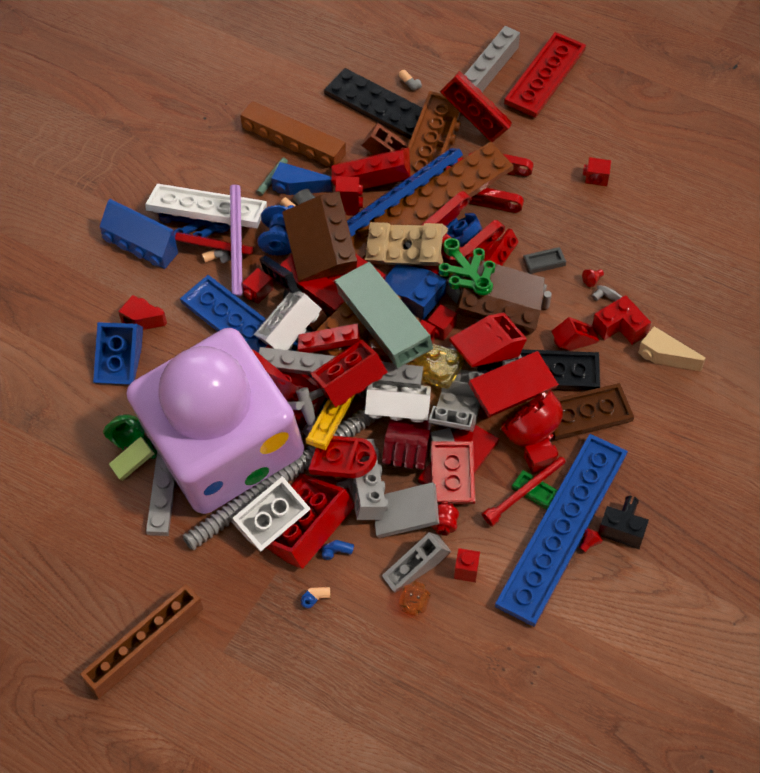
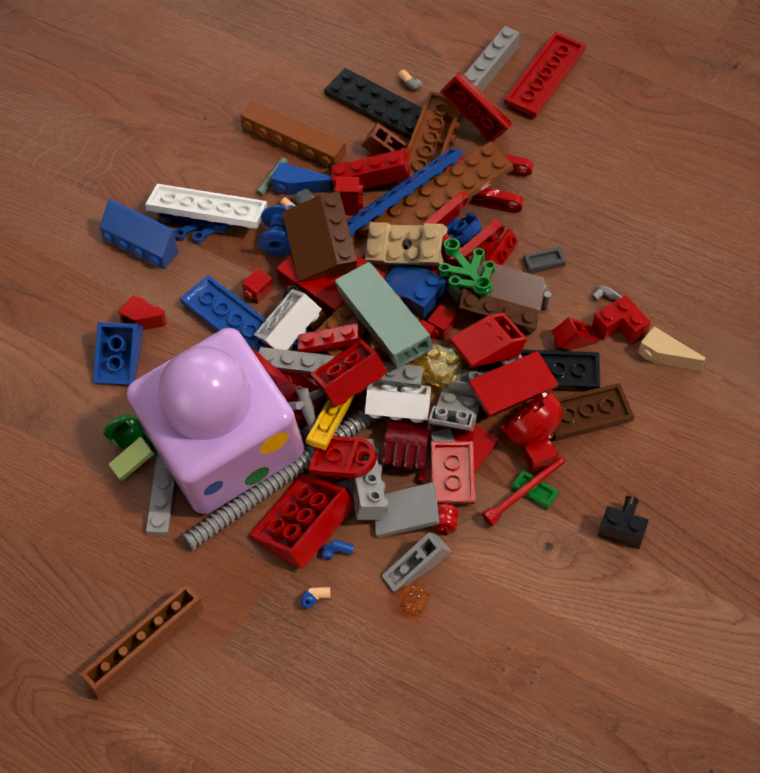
(210, 242): red tile -> none
(216, 253): arm -> none
(236, 240): lavender axle -> none
(270, 514): white slope -> none
(279, 274): black tile -> none
(467, 565): red brick -> none
(561, 530): blue plate -> none
(591, 277): red rock -> none
(591, 539): red rock -> none
(597, 171): red brick -> none

